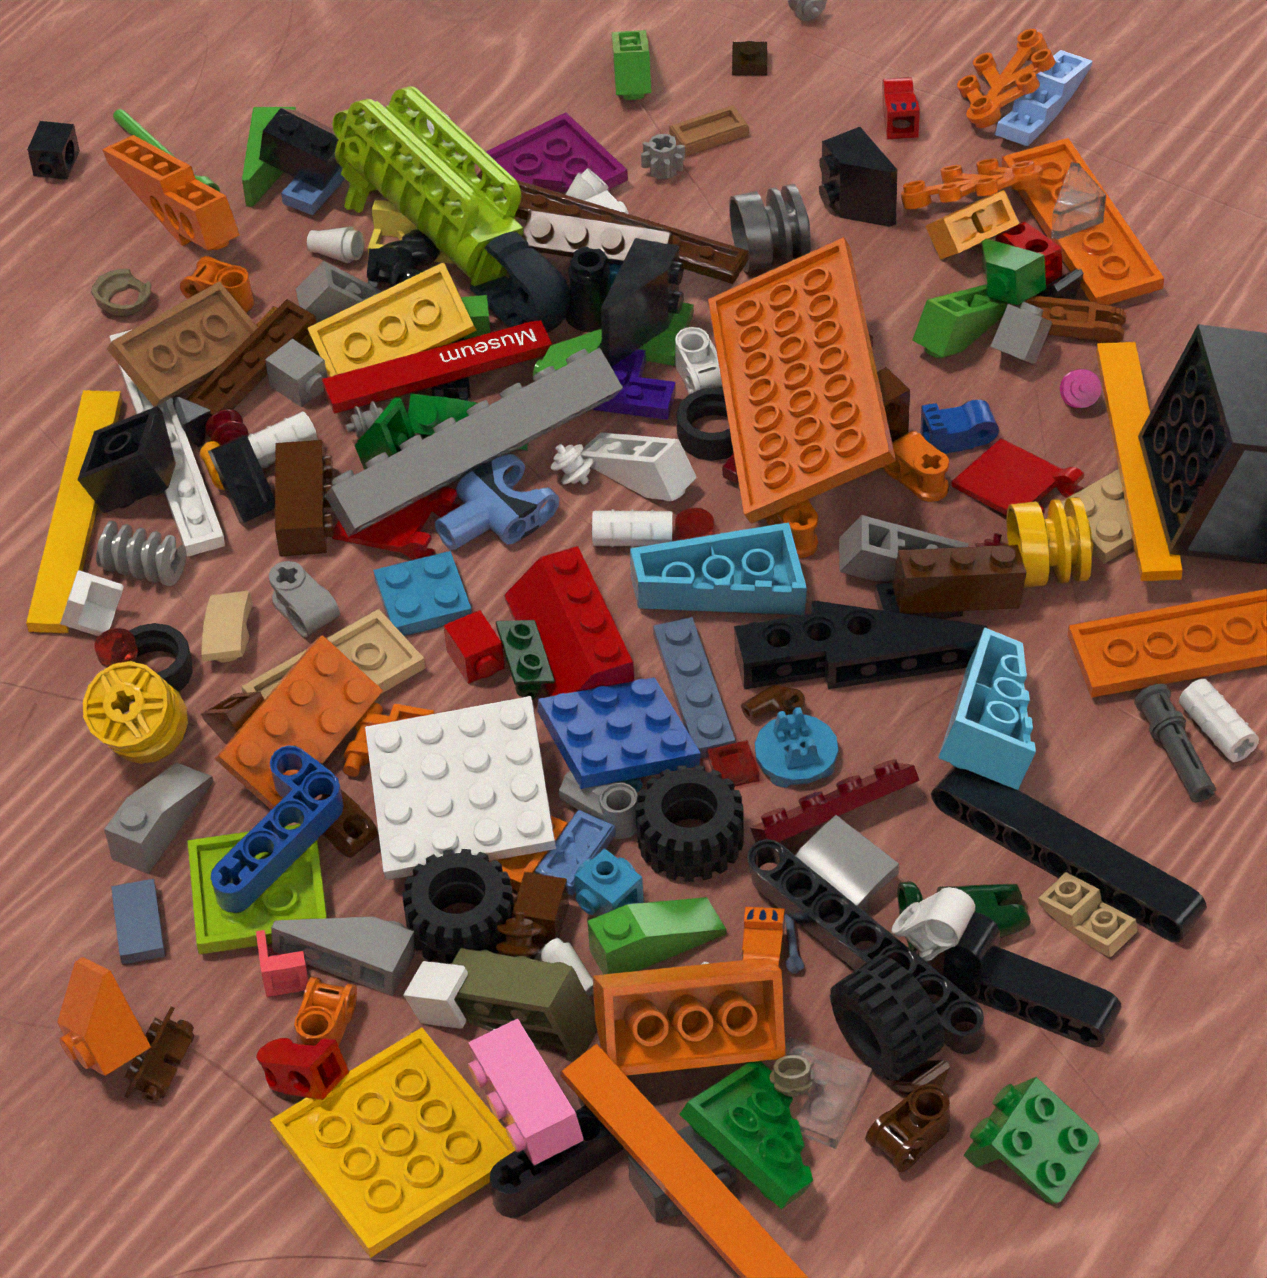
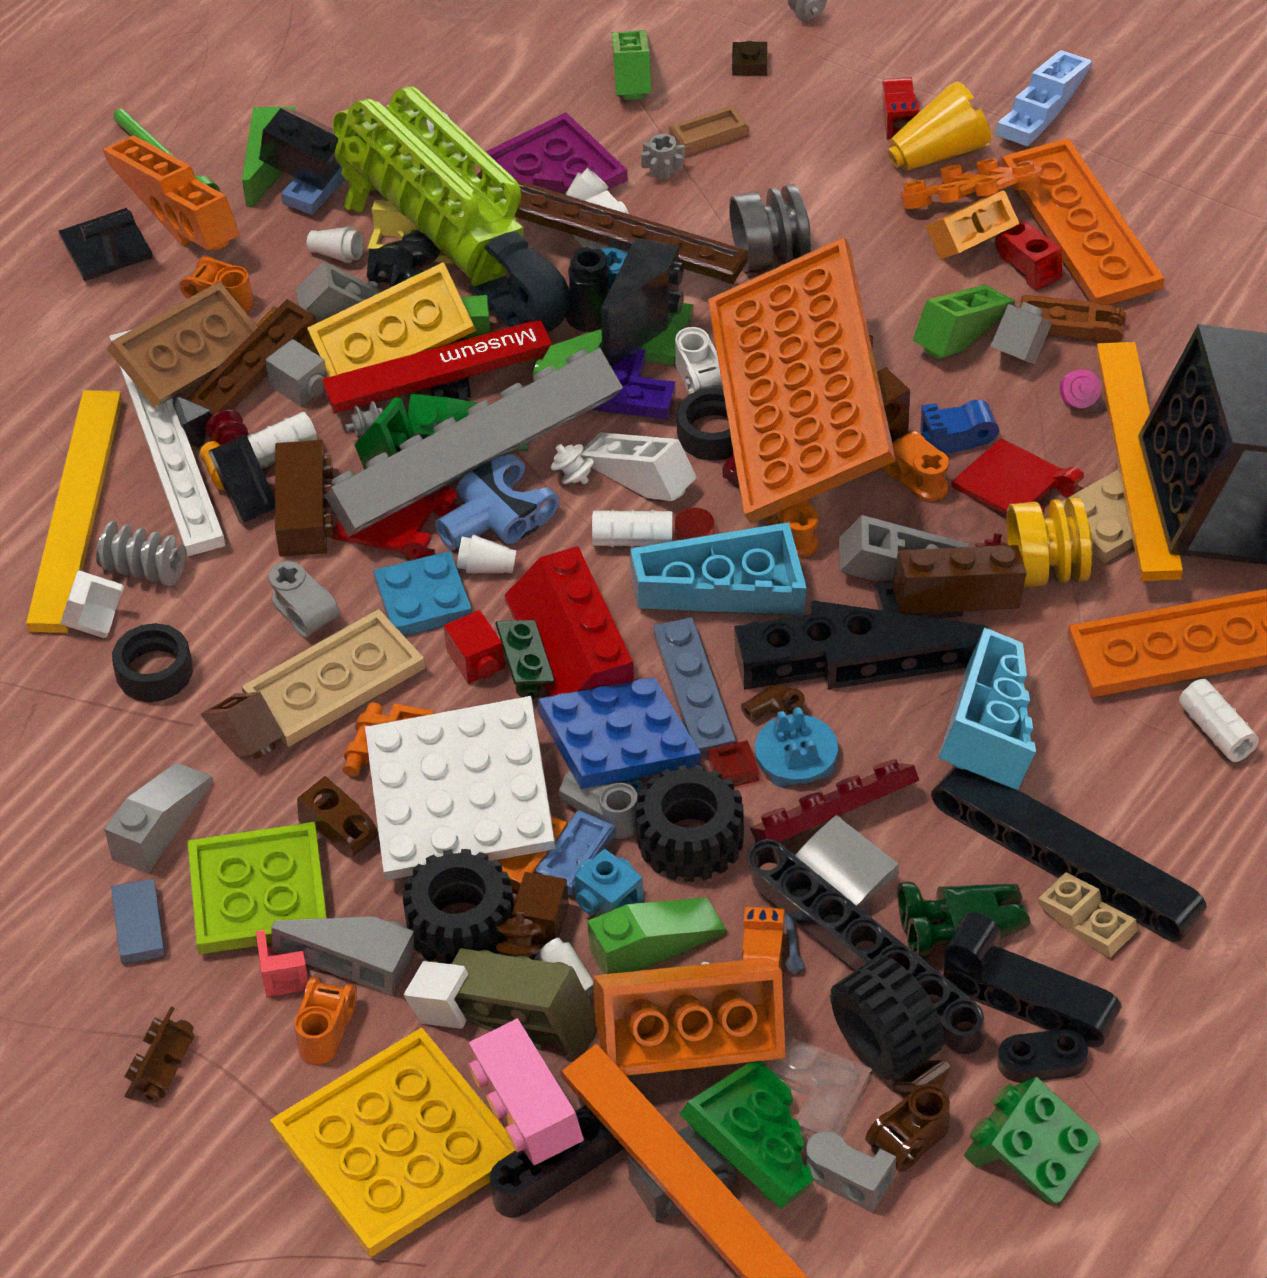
(53, 150): black brick -> none
(98, 1020): orange slope -> none
(105, 244): none -> black plate
(115, 647): clear red tile -> none
(118, 281): dark tan piece -> none
(128, 461): black slope -> none
(155, 718): yellow wheel -> none
(225, 626): tan slope -> none
(242, 878): blue beam -> none
(302, 1068): red leg -> none
(306, 709): orange plate -> none
(484, 556): none -> white cone
(566, 234): plate -> none
(792, 1075): dark tan plate -> none
(849, 1171): none -> light grey leg
(858, 179): black slope -> none
(935, 922): white piece -> none
(941, 131): none -> yellow cone
(986, 109): orange plant -> none
(1012, 272): green slope -> none
(1043, 1055): none -> black plate
(1064, 286): black slope -> none
(1078, 205): clear slope -> none
(1169, 728): dark grey pin -> none

